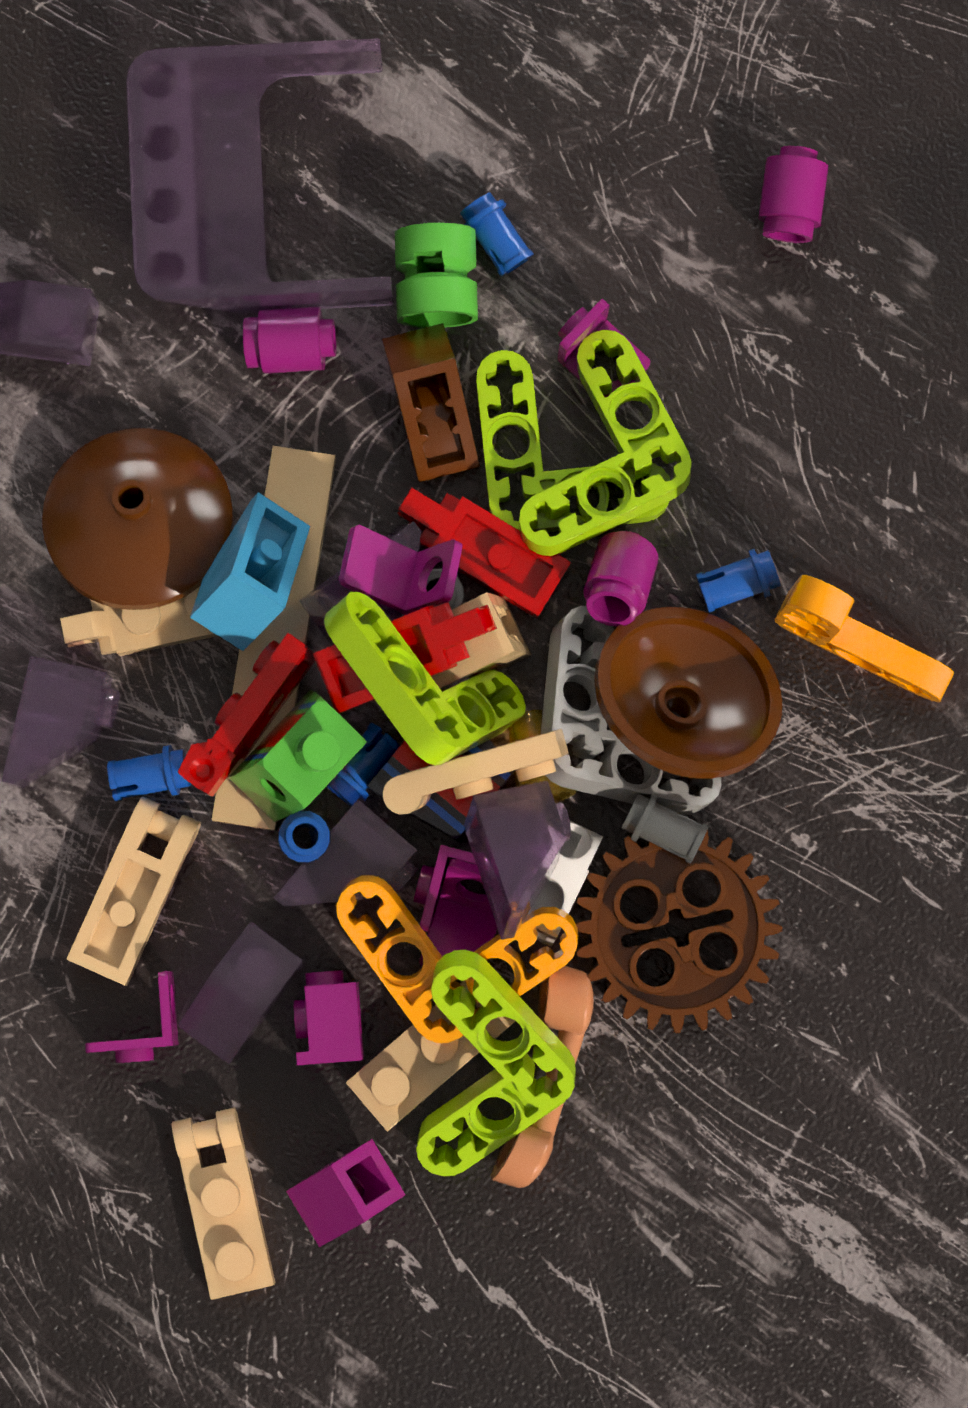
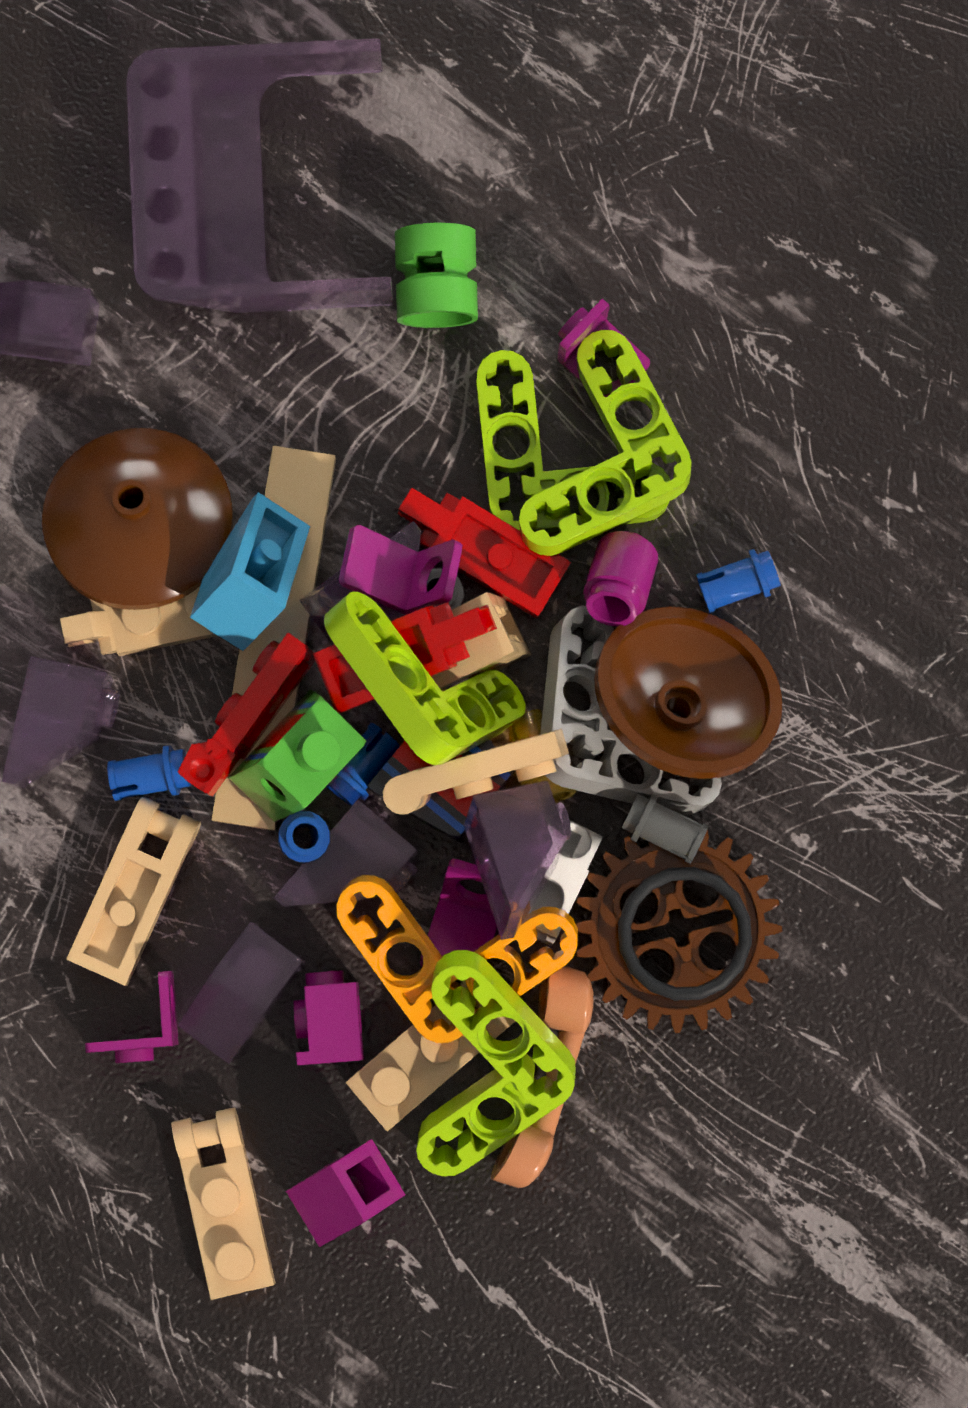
(288, 340): magenta brick -> none
(431, 402): reddish brown arch -> none
(431, 881): magenta bracket -> none
(496, 234): blue pin -> none
(664, 989): none -> black piece
(793, 194): magenta brick -> none
(821, 617): light orange beam -> none

